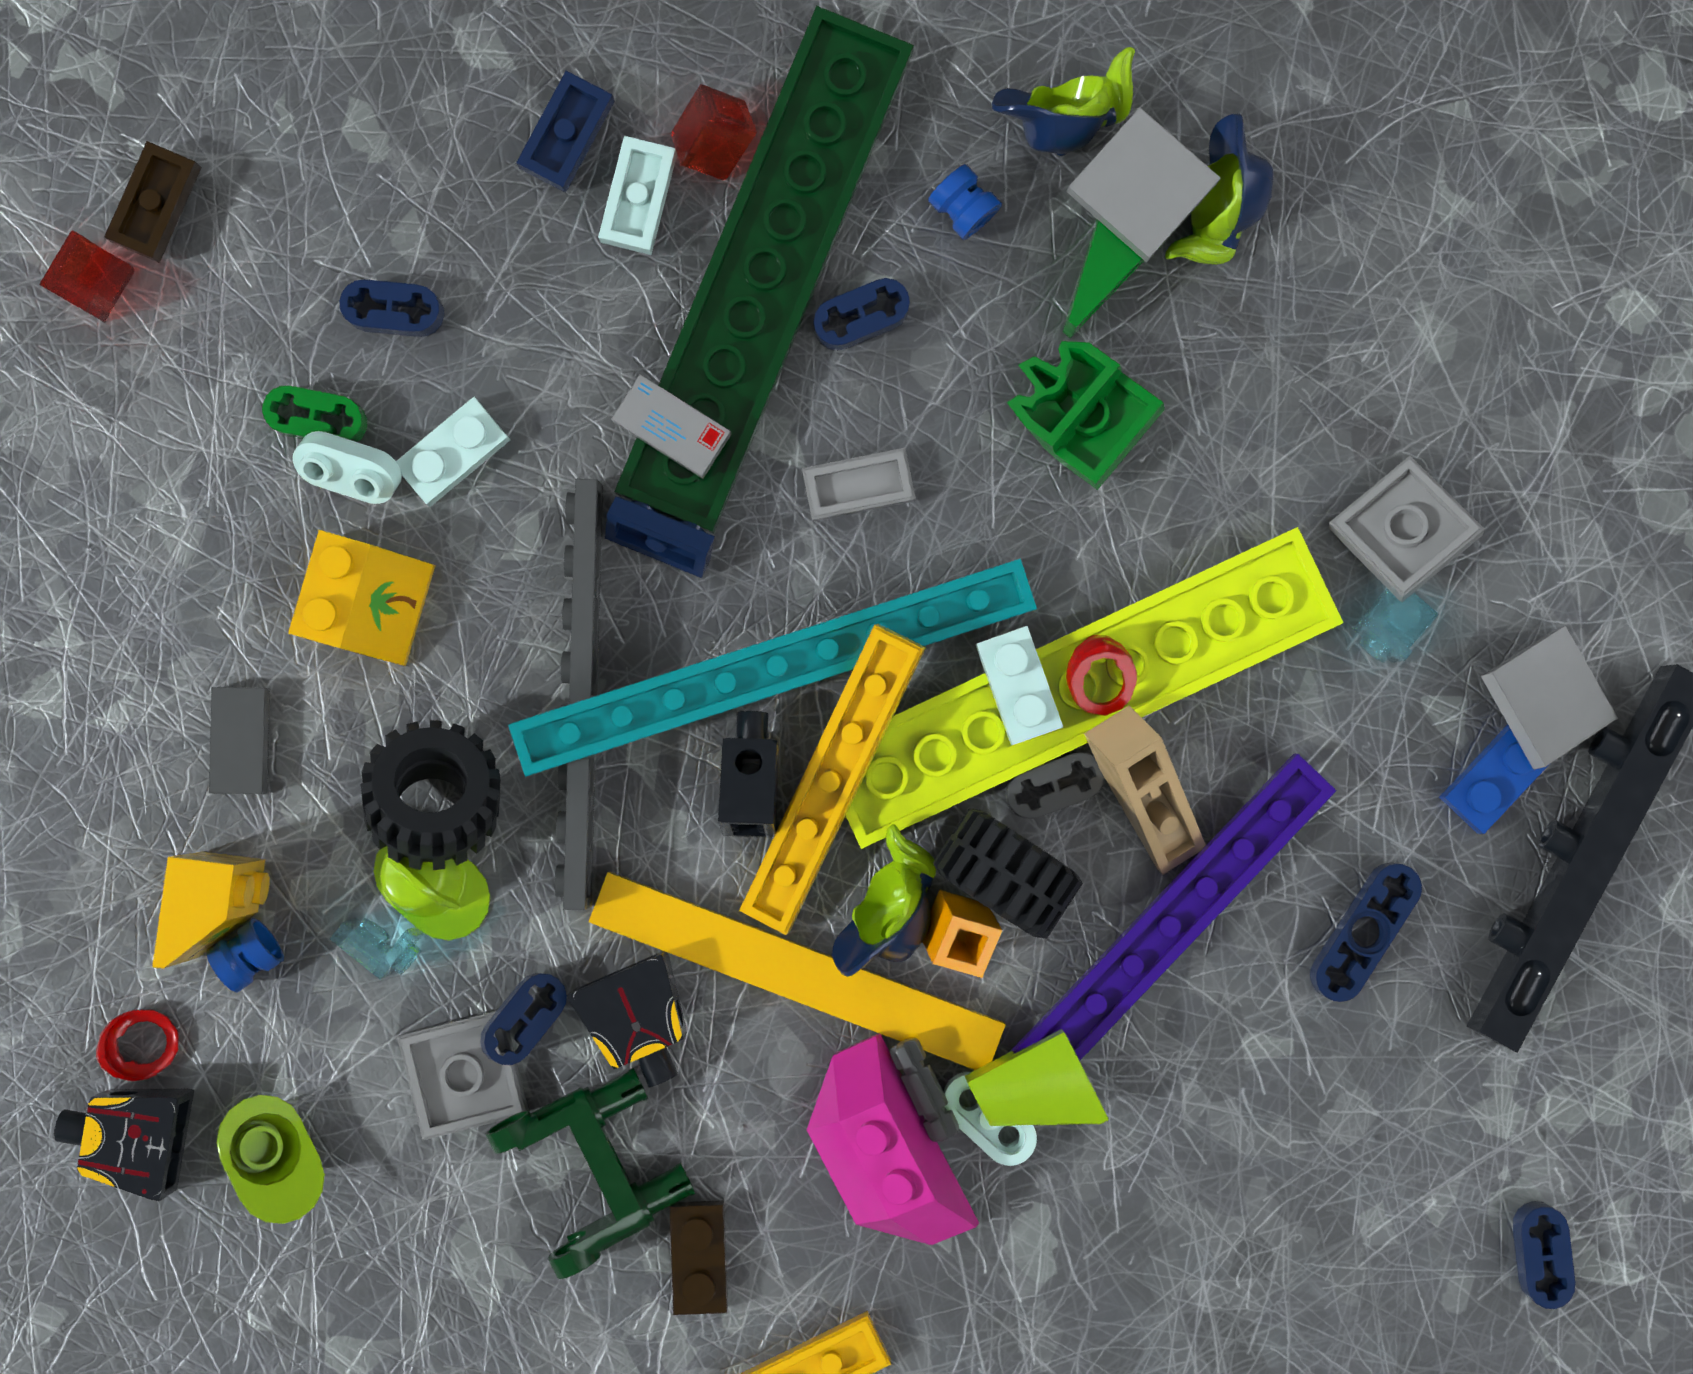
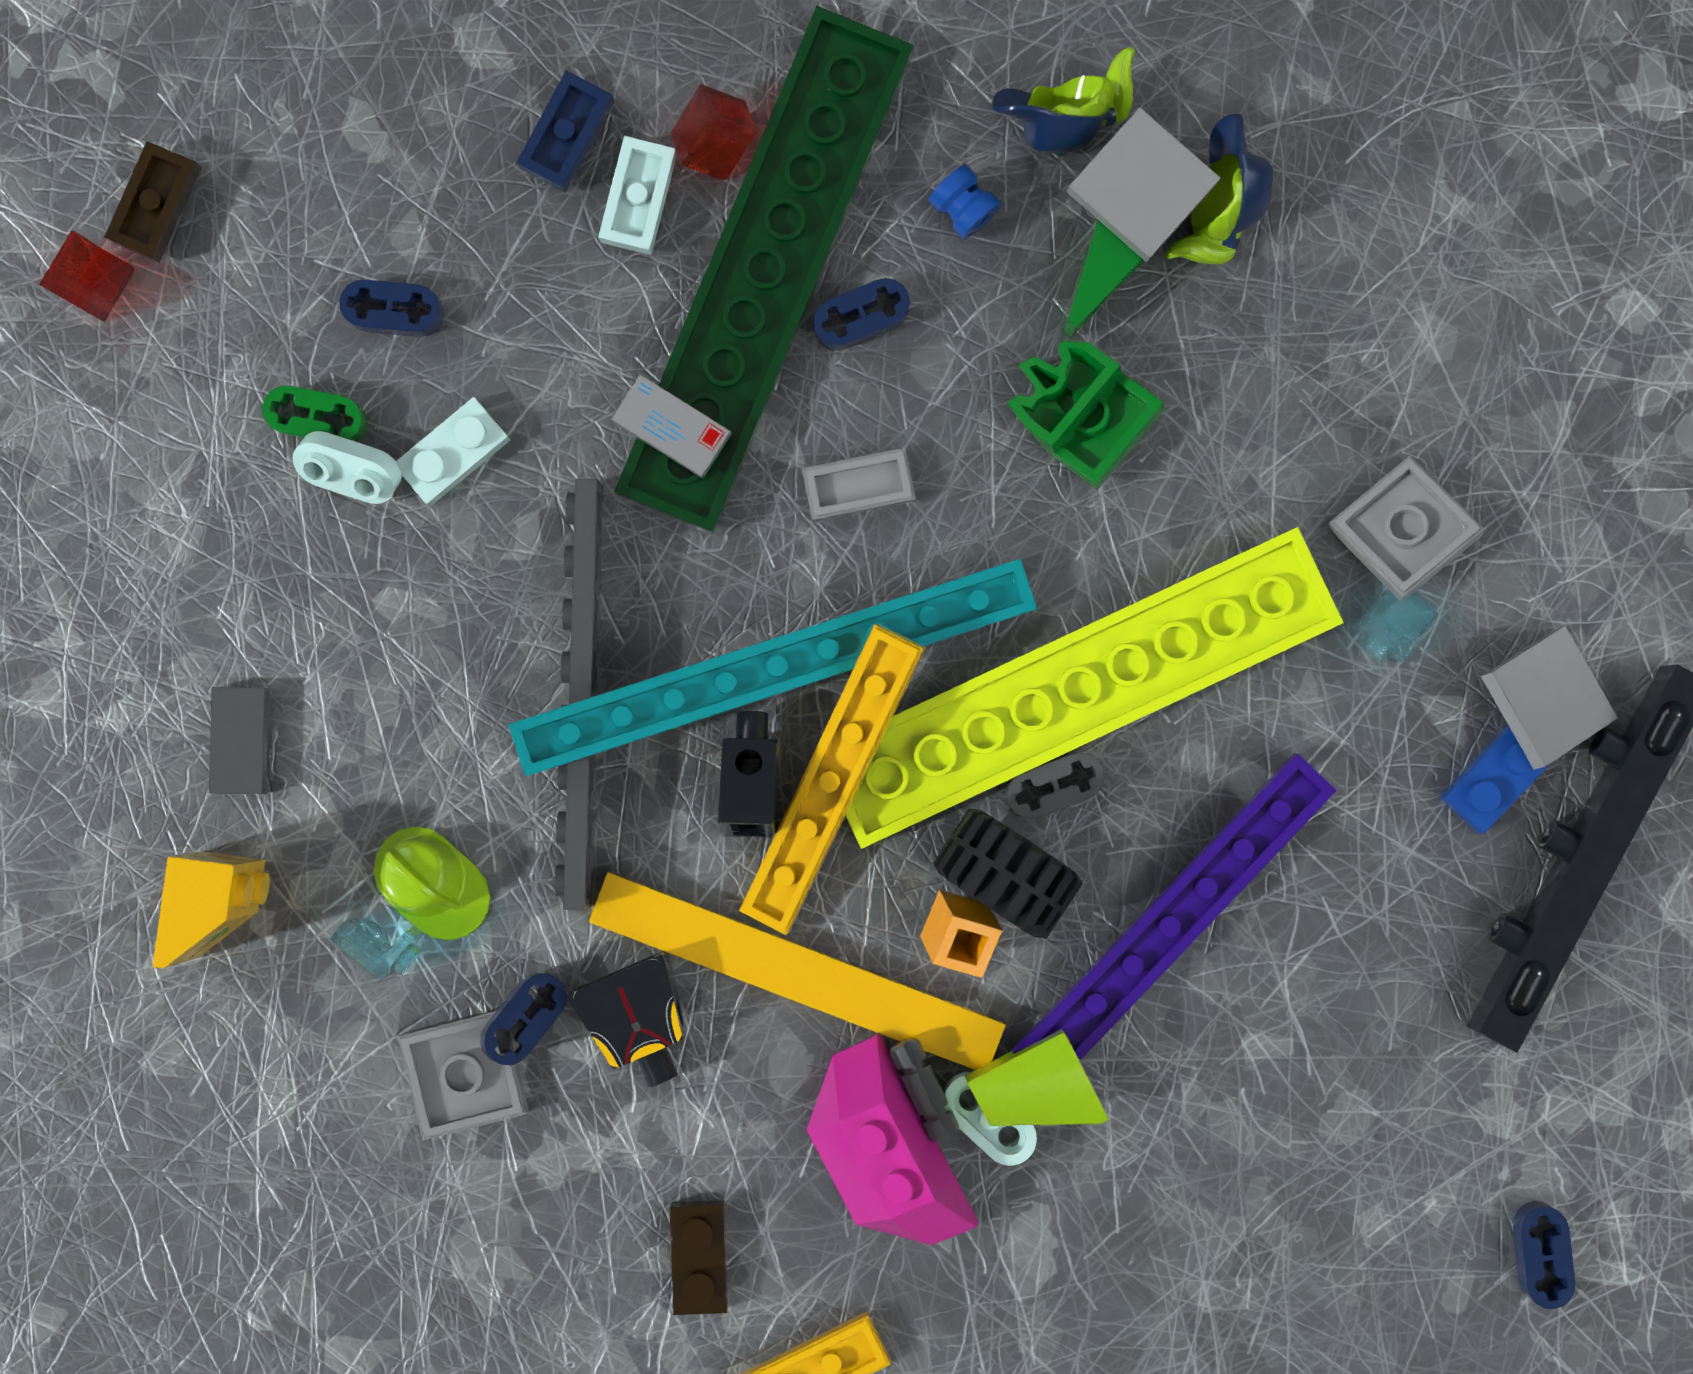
(112, 1060): red piece -> none
(131, 1138): black torso -> none
(245, 955): blue wheel -> none
(270, 1159): lime piece -> none
(361, 598): yellow slope -> none
(422, 756): black tyre -> none
(630, 1204): dark green connector -> none
(658, 536): dark blue plate -> none
(894, 911): lime hair -> none
(1019, 685): light aqua plate -> none
(1093, 649): red piece -> none
(1146, 787): tan slope -> none
(1377, 892): dark blue beam -> none

